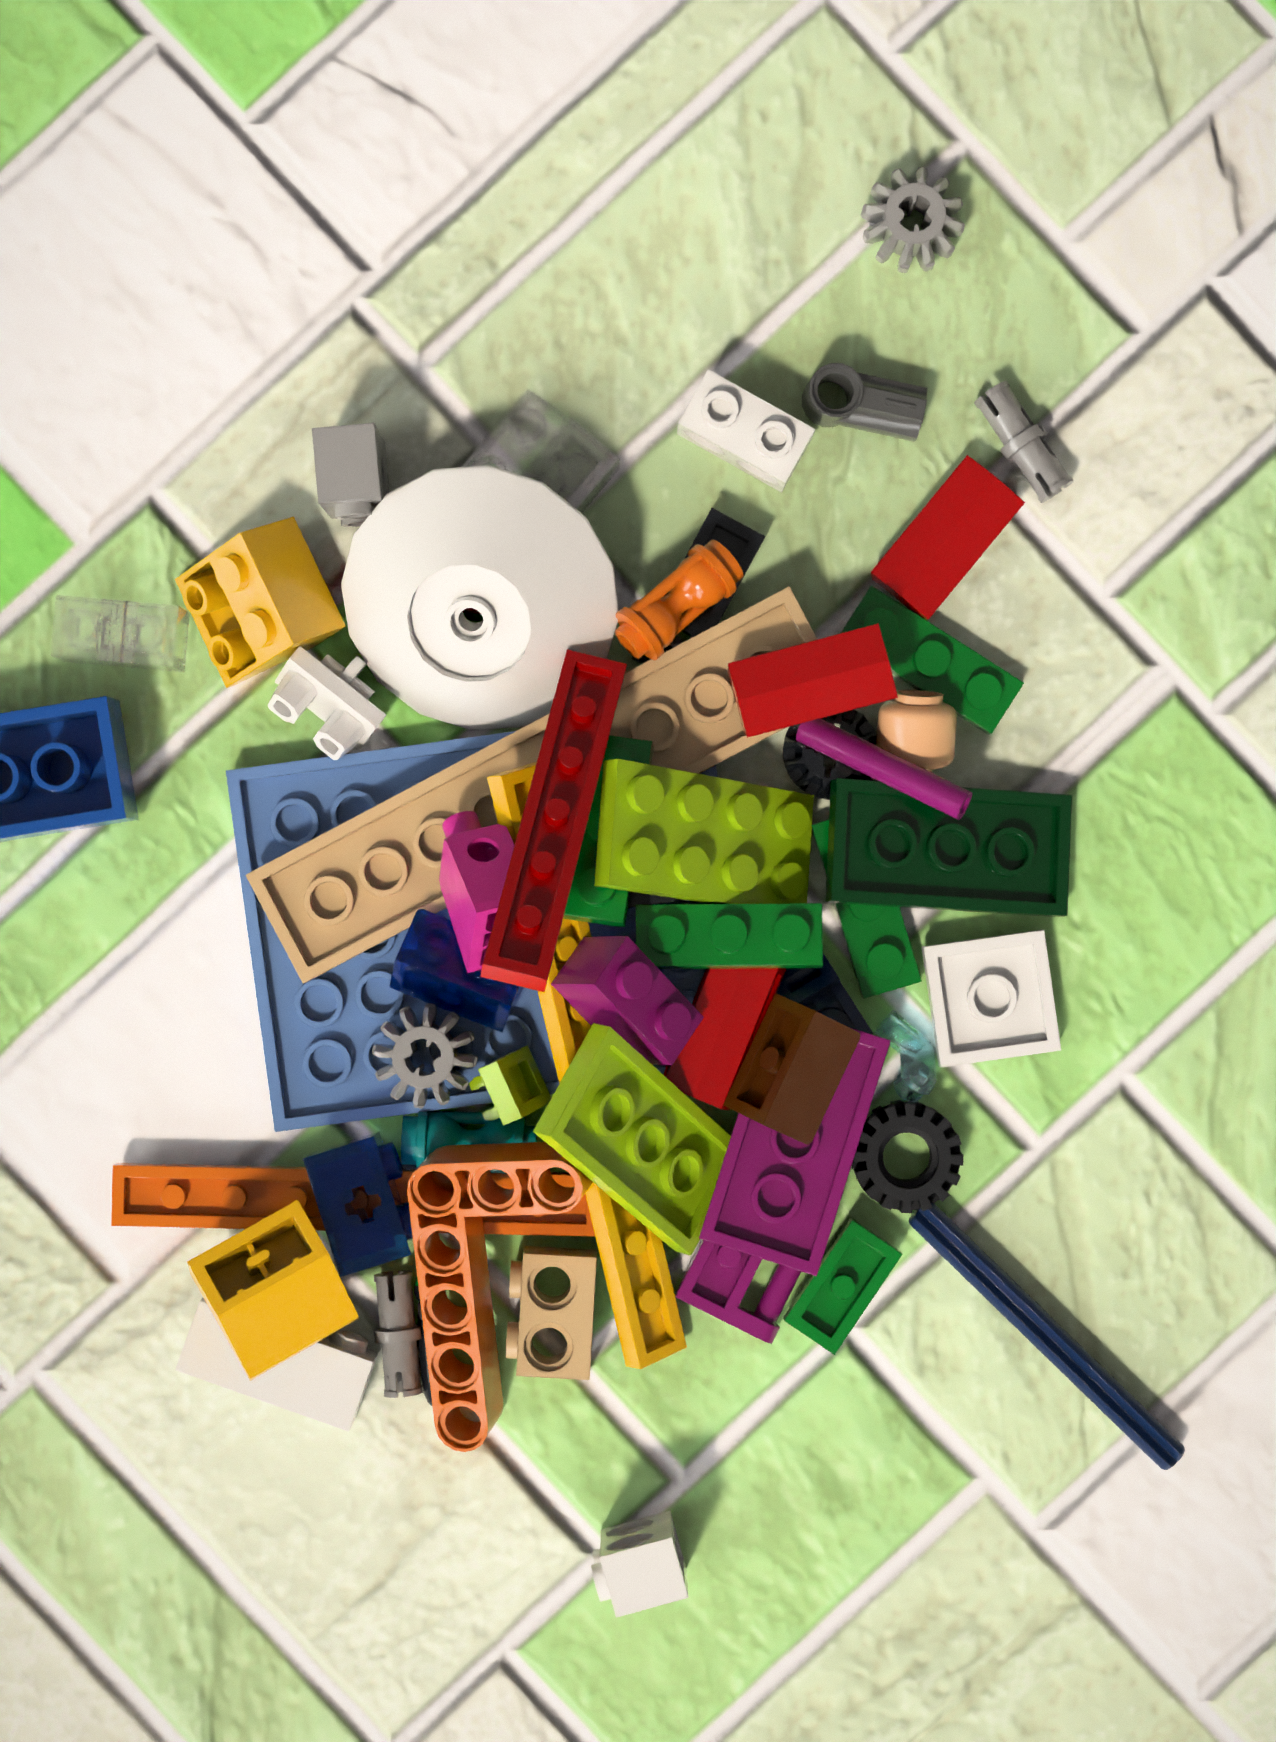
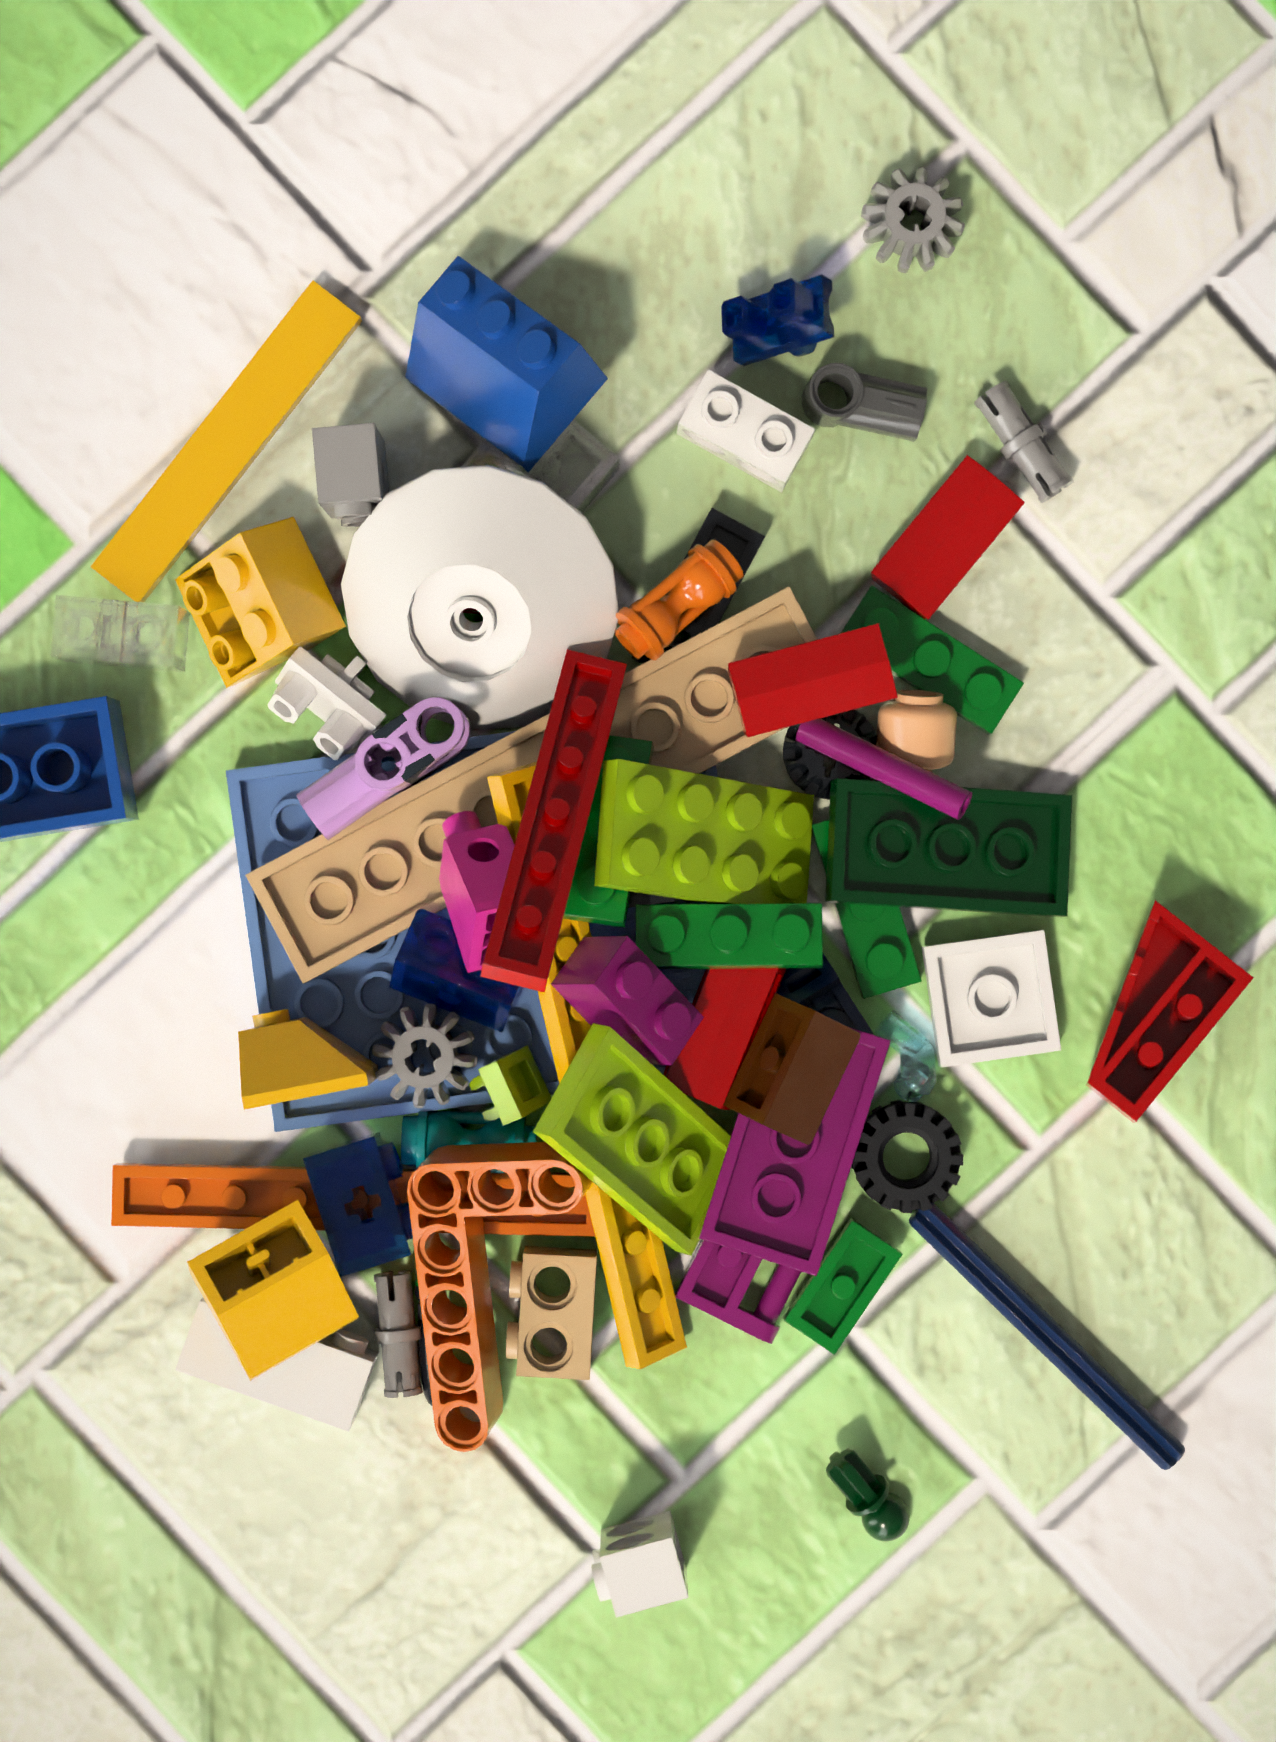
(227, 442): none -> yellow tile
(296, 1061): none -> yellow slope
(361, 782): none -> lavender connector
(498, 364): none -> blue slope
(781, 321): none -> clear blue hips
(868, 1496): none -> dark green axle
(1163, 1012): none -> red wedge

